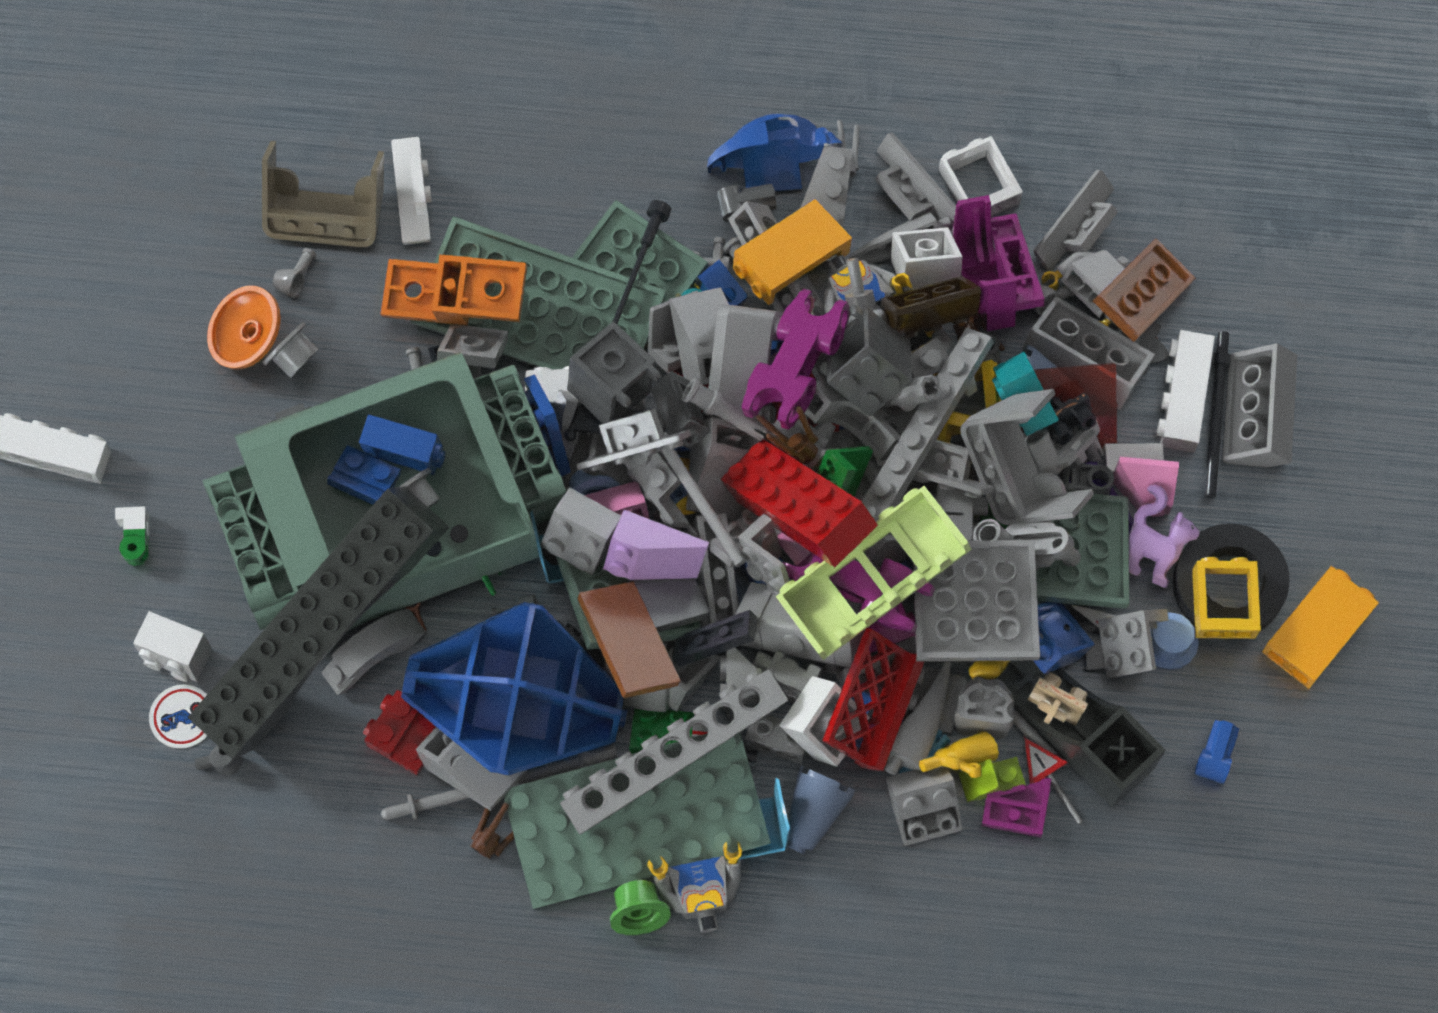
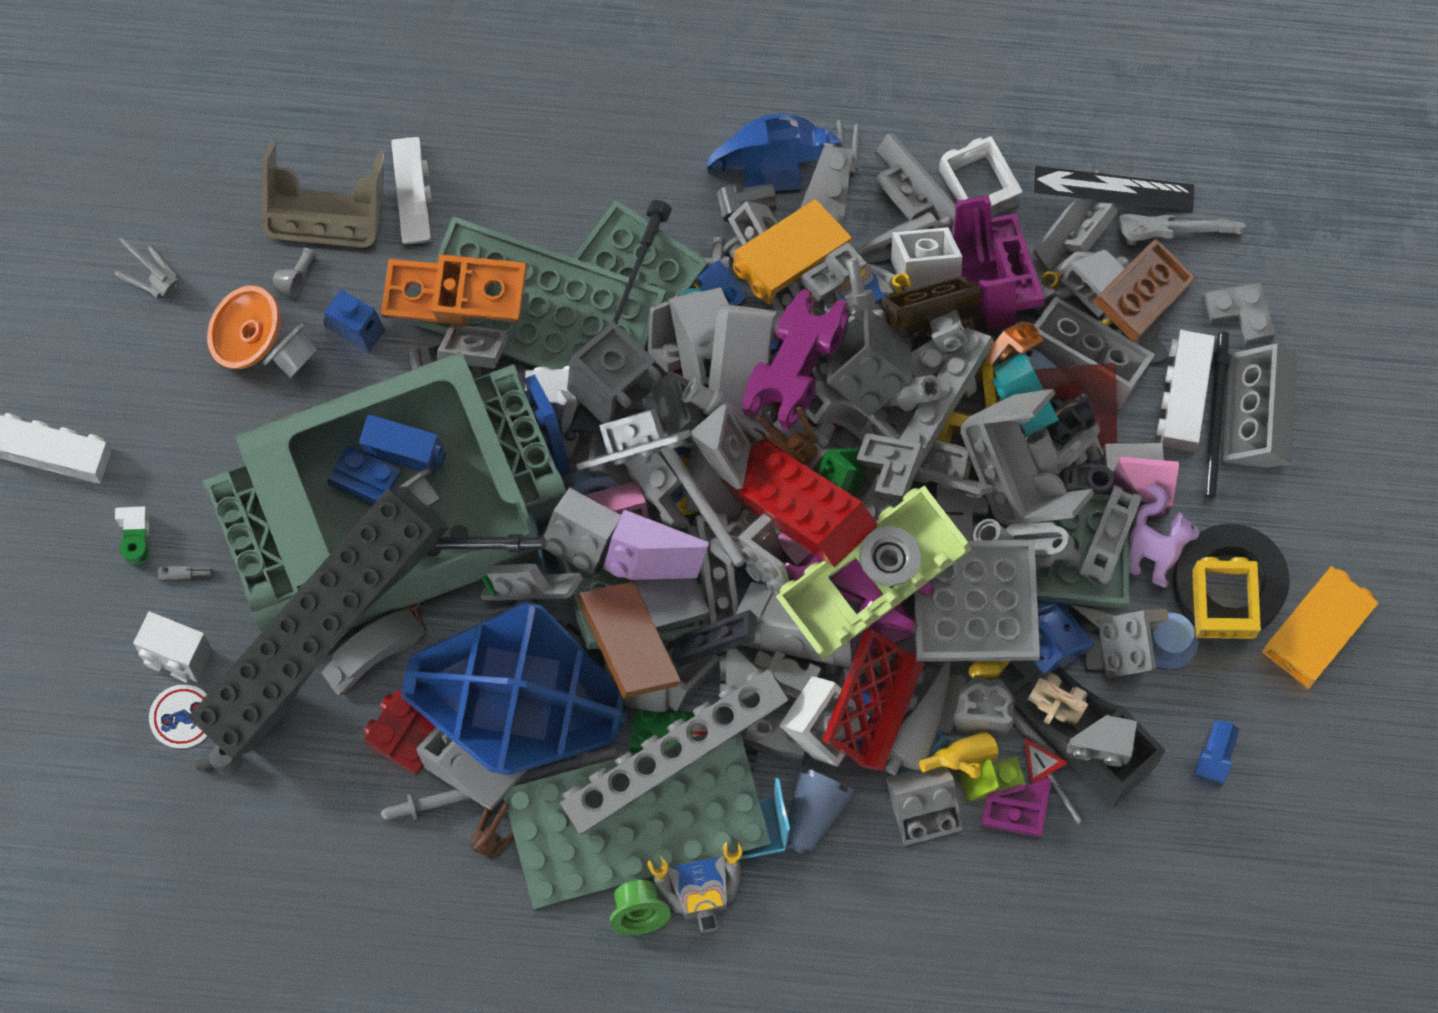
(162, 281): none -> light grey plant
(183, 572): none -> light grey piece
(349, 319): none -> blue torso
(513, 543): none -> black bar
(528, 582): none -> light grey bracket
(723, 445): none -> light grey slope
(831, 273): none -> light grey slope
(890, 556): none -> light grey piece
(896, 459): none -> light grey plate
(948, 332): none -> light grey bracket
(1018, 338): none -> orange bracket
(1106, 739): none -> light grey slope
(1110, 534): none -> light grey plate
(1113, 188): none -> black sticker
(1142, 227): none -> light grey piece
(1247, 305): none -> light grey plate

